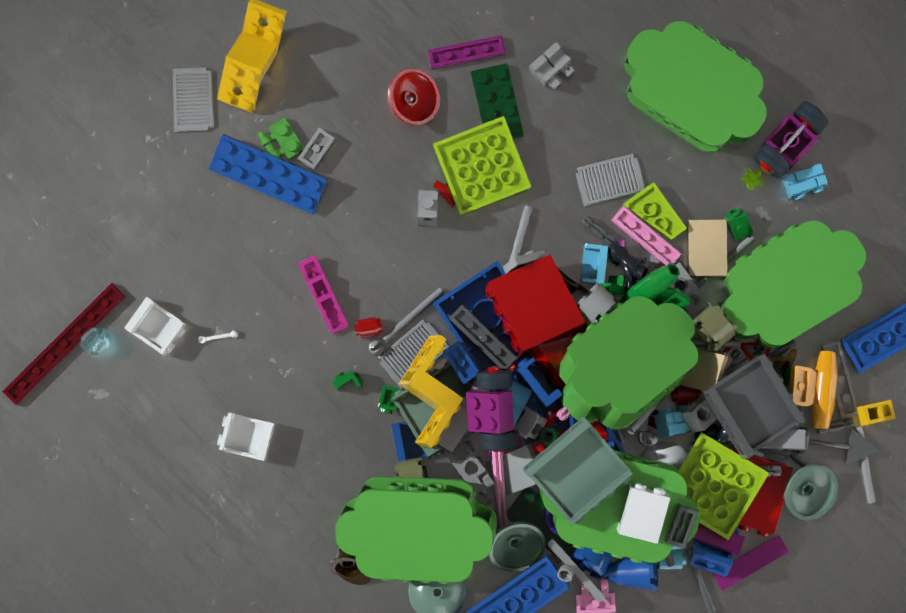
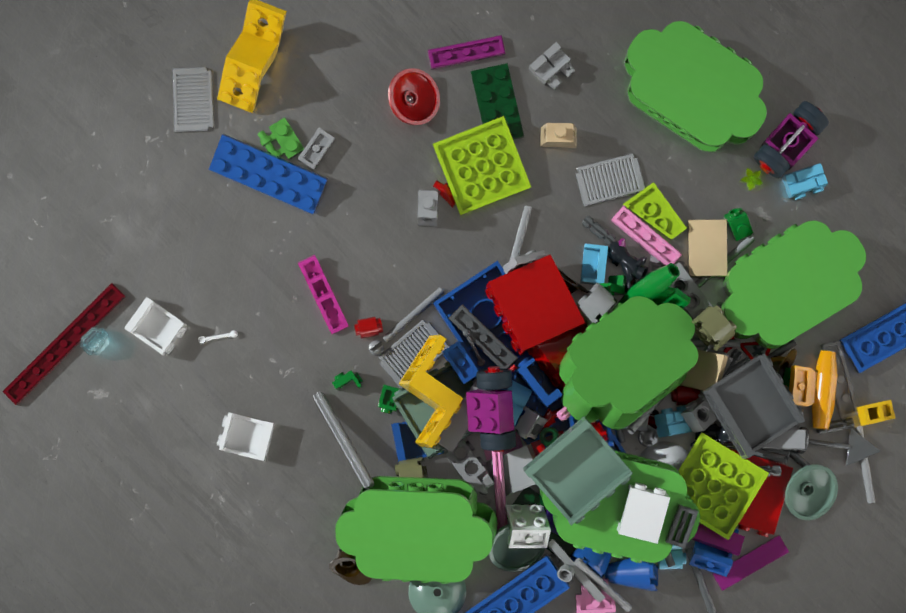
(343, 440): none -> light grey axle
(480, 361): none -> dark grey hinge
(527, 526): none -> white bracket
(558, 135): none -> tan torso
(602, 584): none -> light grey bar

